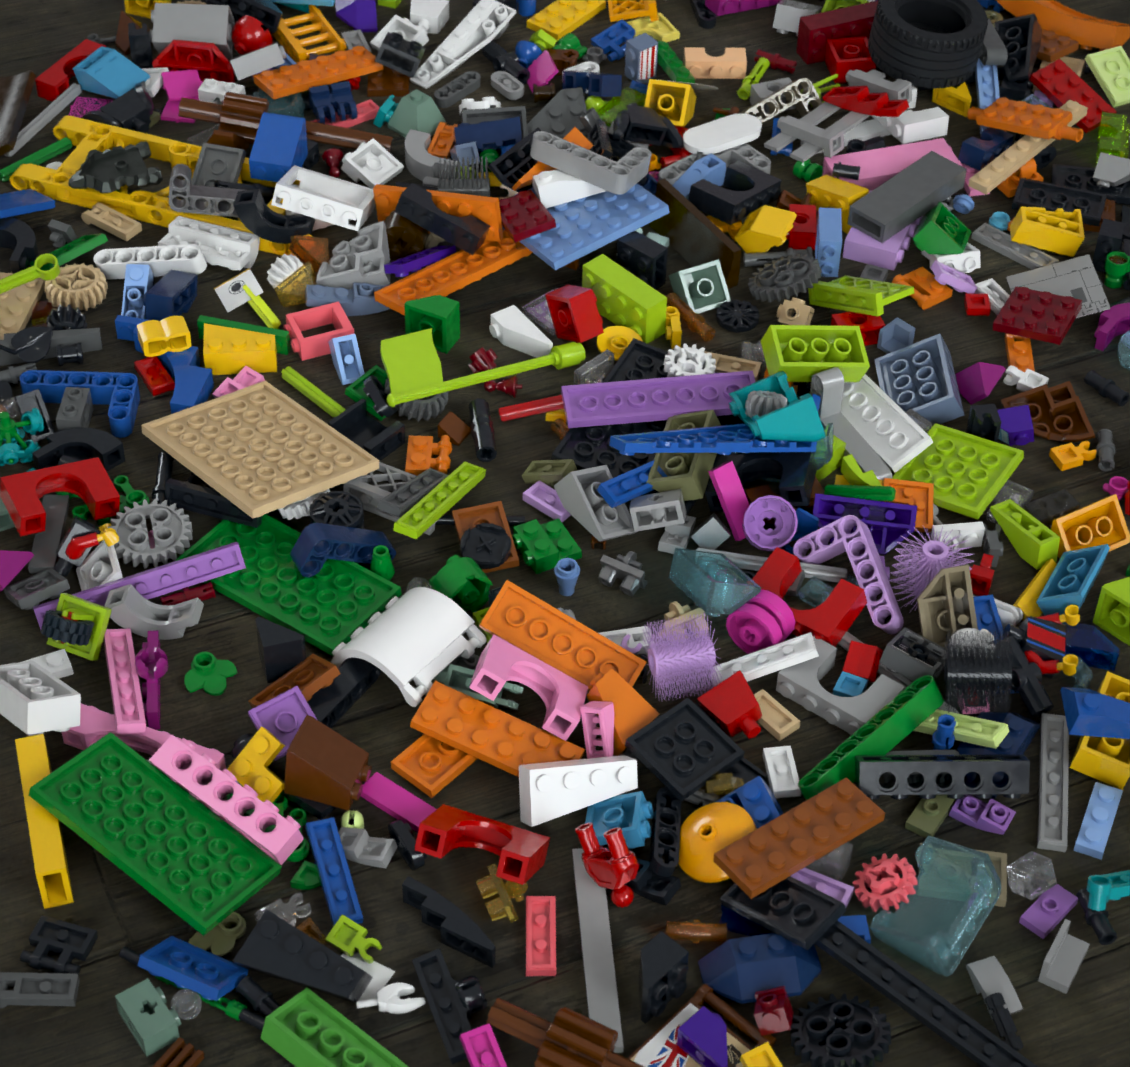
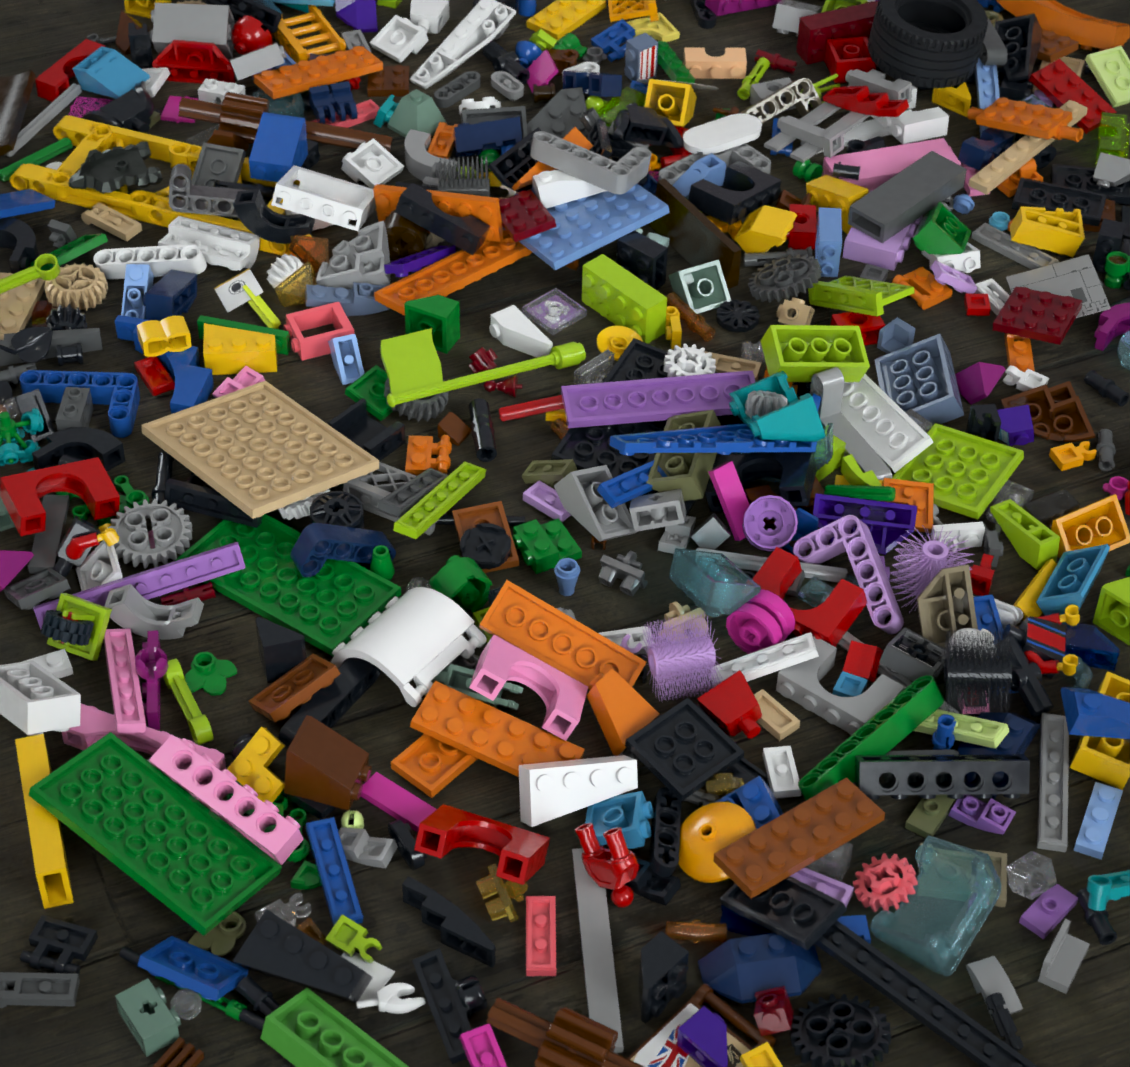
(181, 84): dark pink piece -> none
(198, 723): none -> lime piece
(282, 716): medium lavender tile -> none
(312, 392): lime axle -> none
(333, 158): dark red piece -> none
(375, 391): black plate -> none
(400, 54): black brick -> none
(465, 150): sand blue panel -> none
(574, 313): red brick -> none
(606, 719): bright pink slope -> none

